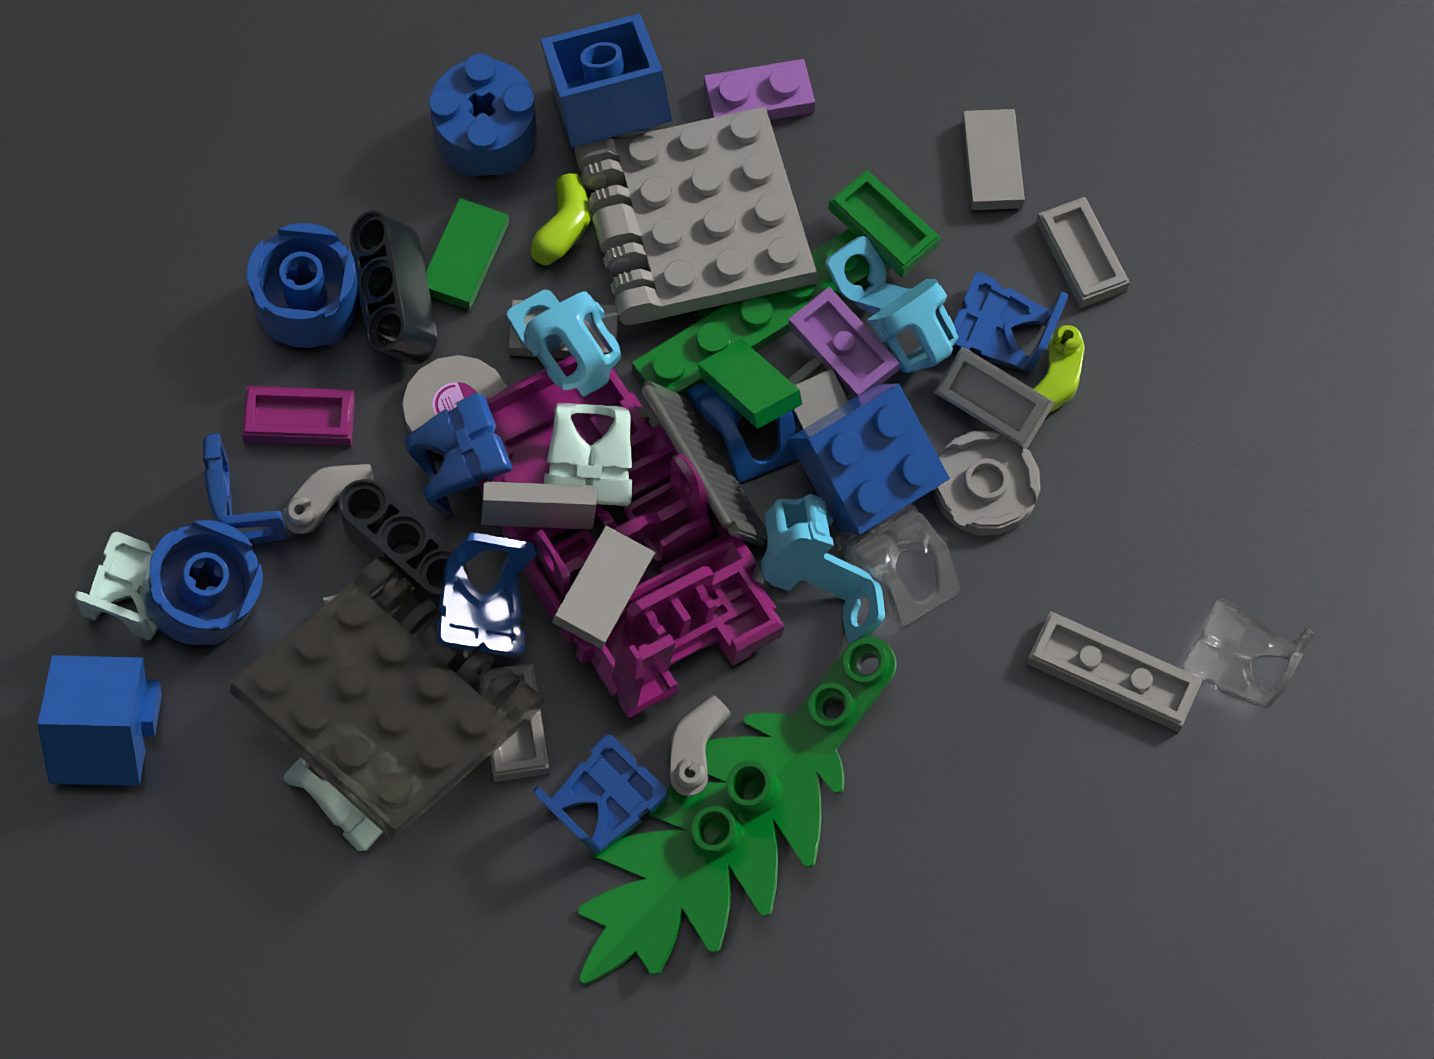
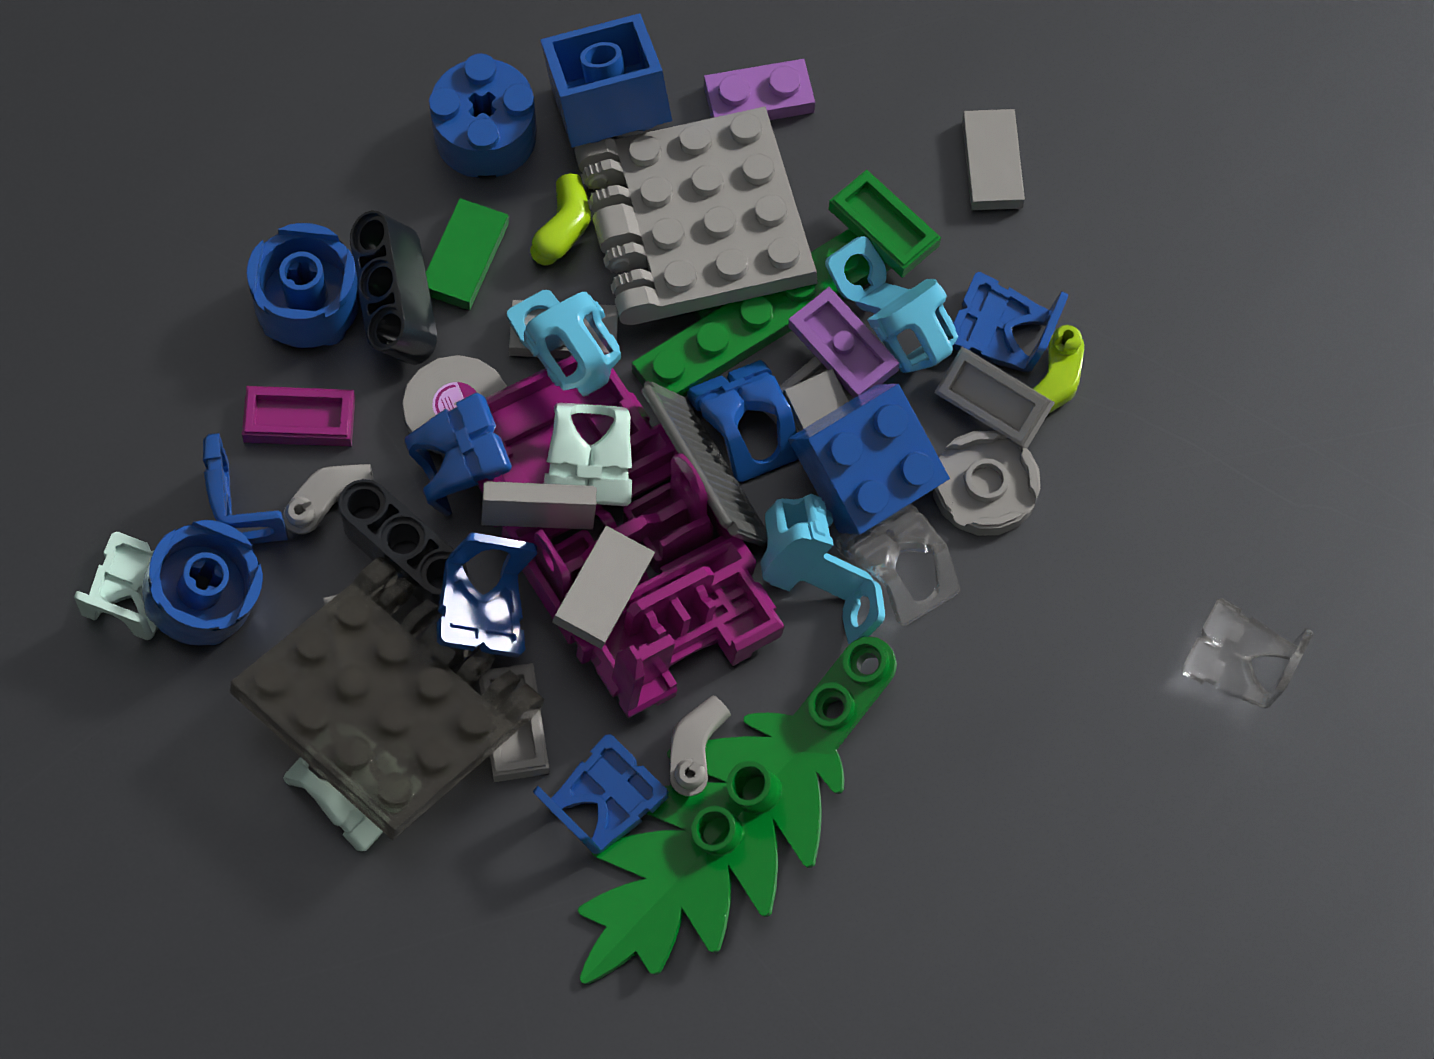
(97, 719): blue plate -> none
(750, 384): green tile -> none
(1082, 252): light grey tile -> none
(1114, 671): light grey tile -> none

